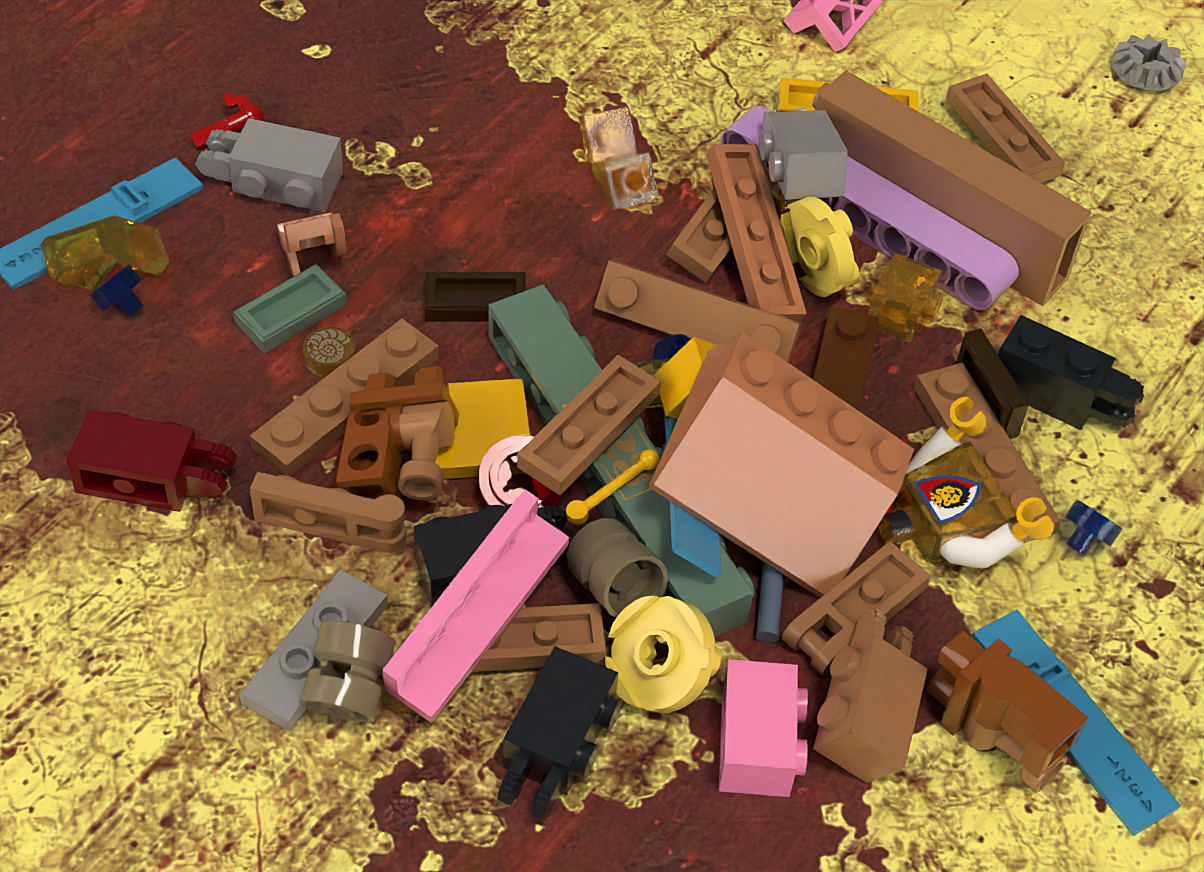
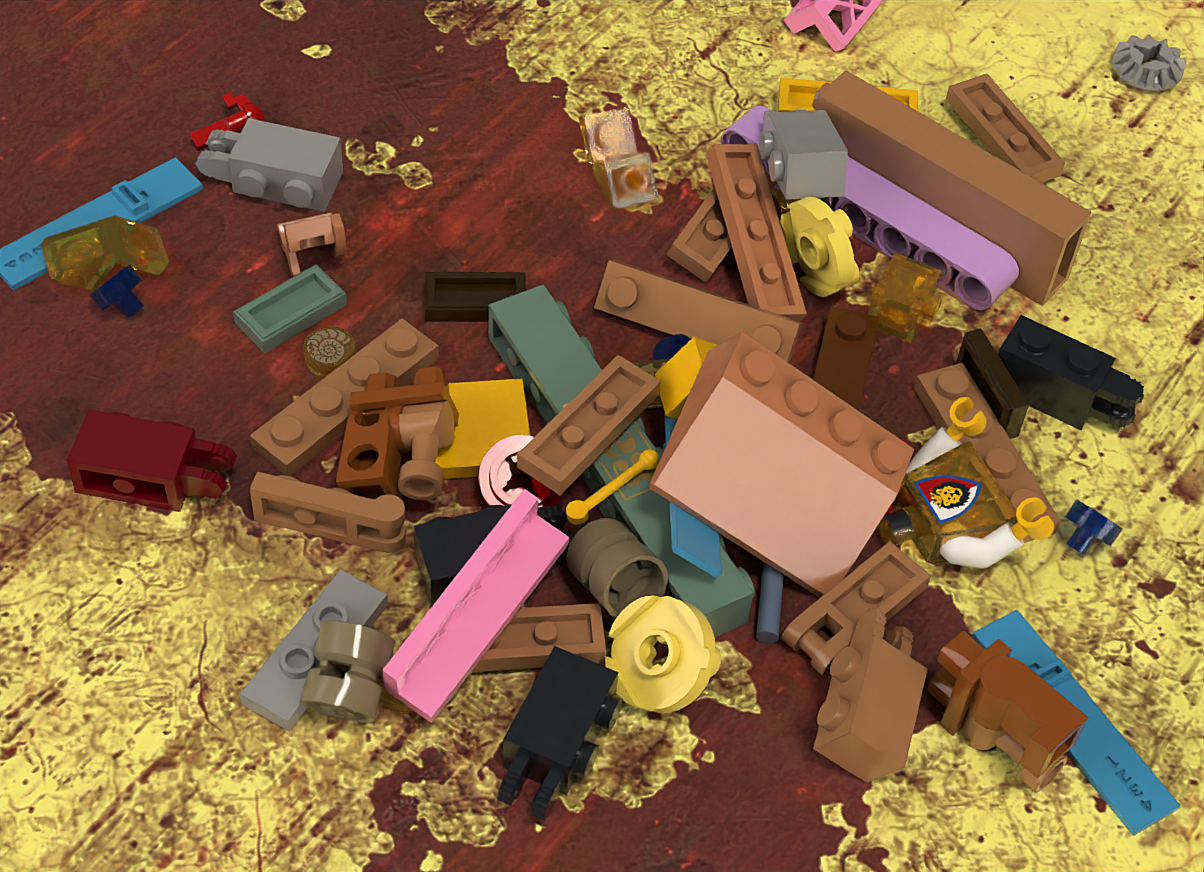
(760, 728): bright pink brick -> none

